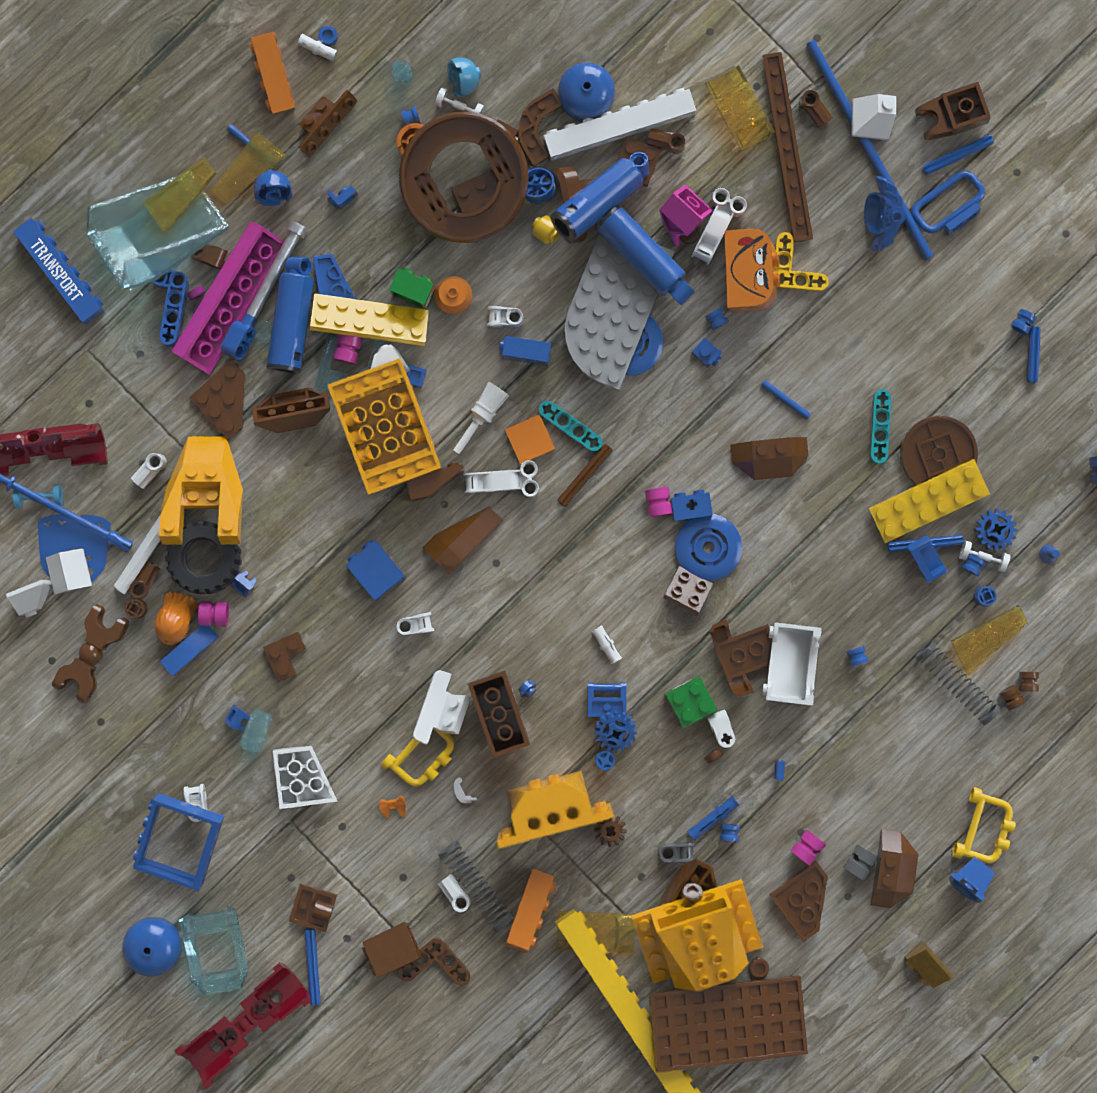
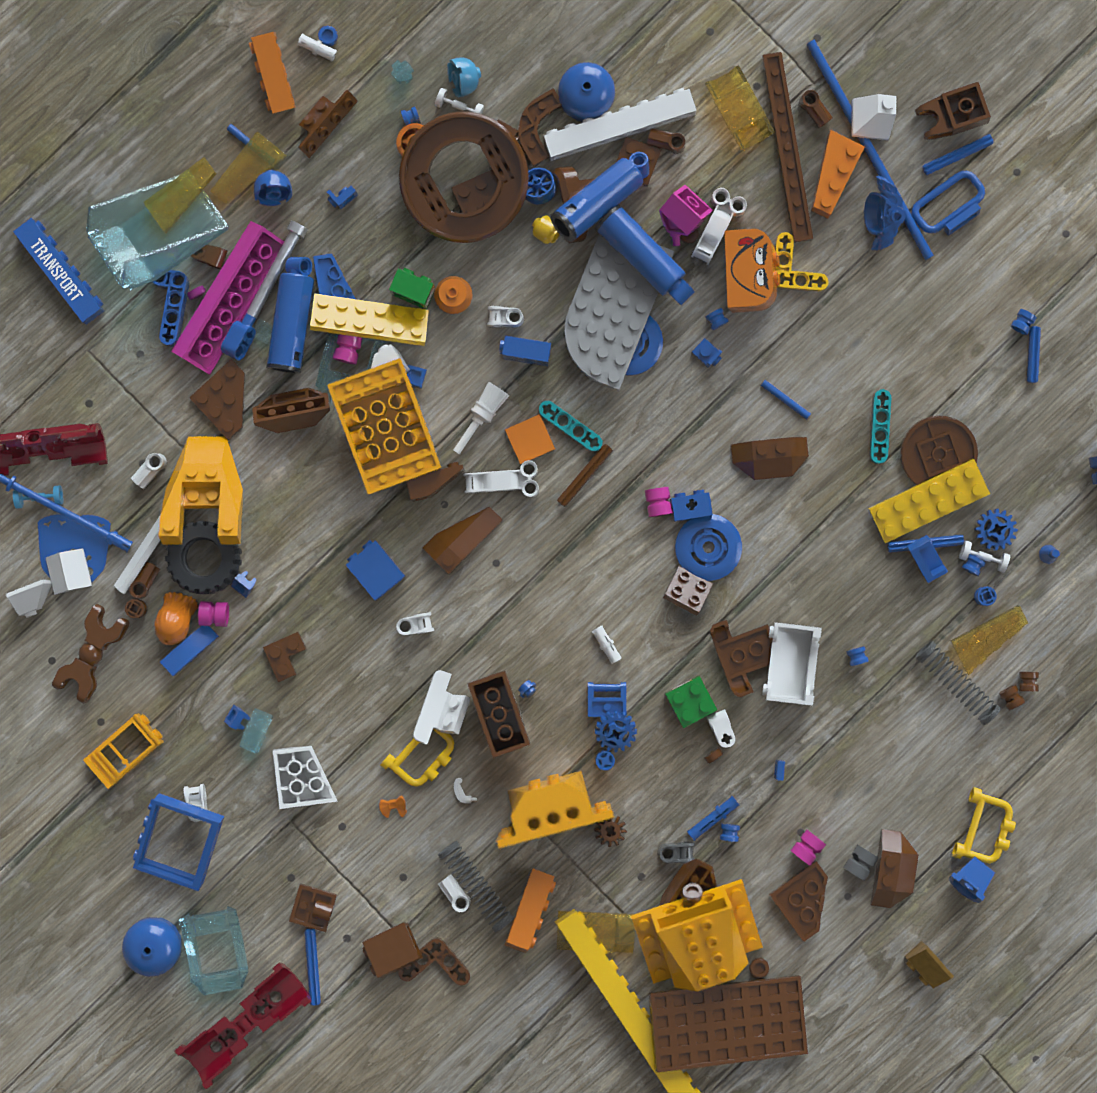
(104, 769): none -> light orange door
(836, 168): none -> orange wedge

